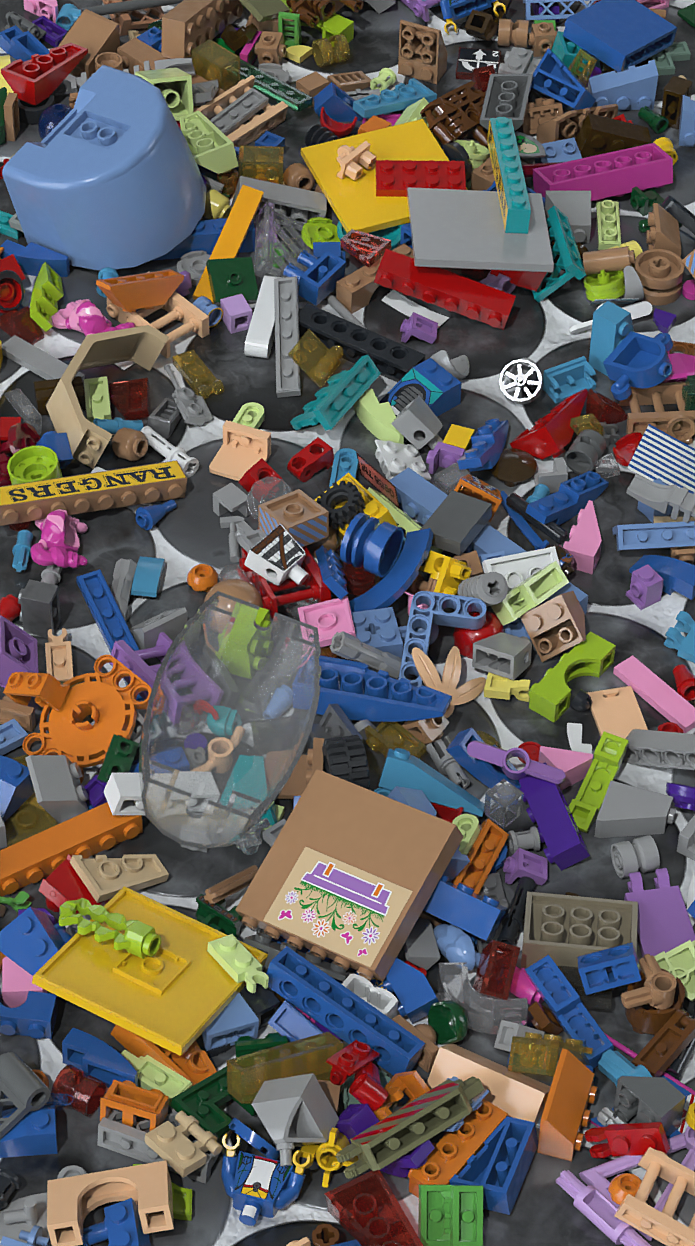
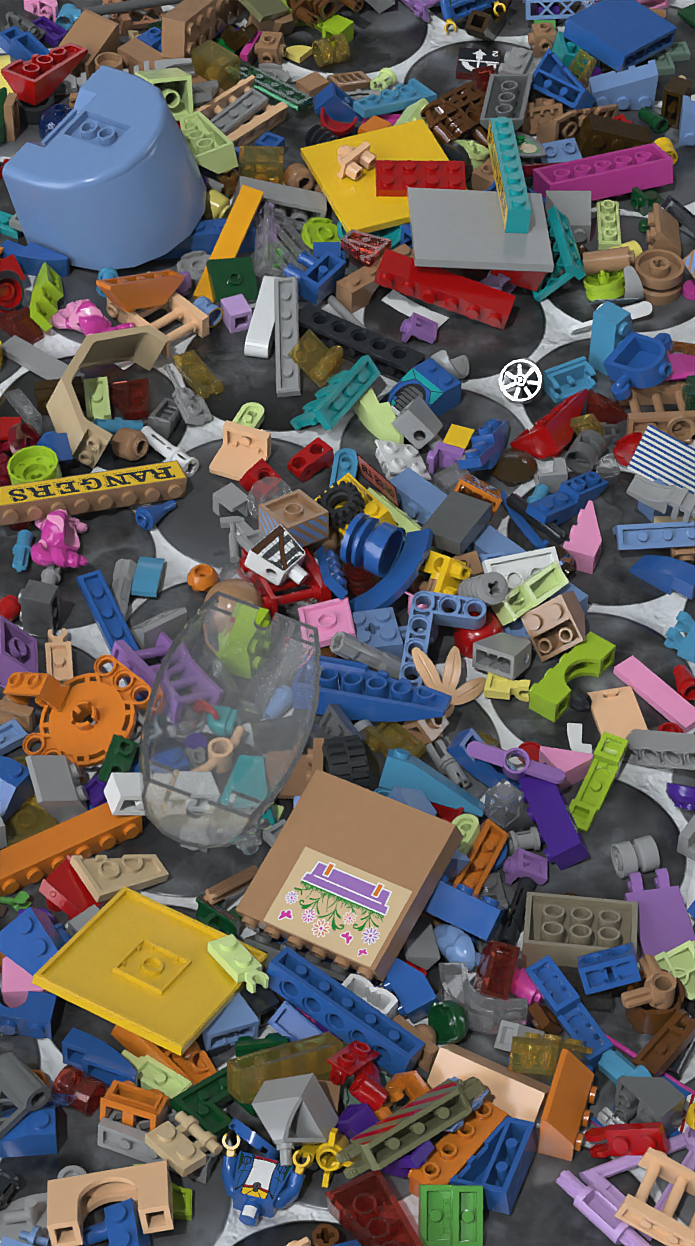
(138, 937): lime sword -> none
(289, 41): bright green slope -> none
(421, 52): medium nougat slope -> none
(513, 33): medium nougat wheel -> none
(623, 1185): orange plate -> none
(633, 812): light grey slope -> none
(645, 587): medium lavender brick -> none
(664, 320): dark purple tile -> none

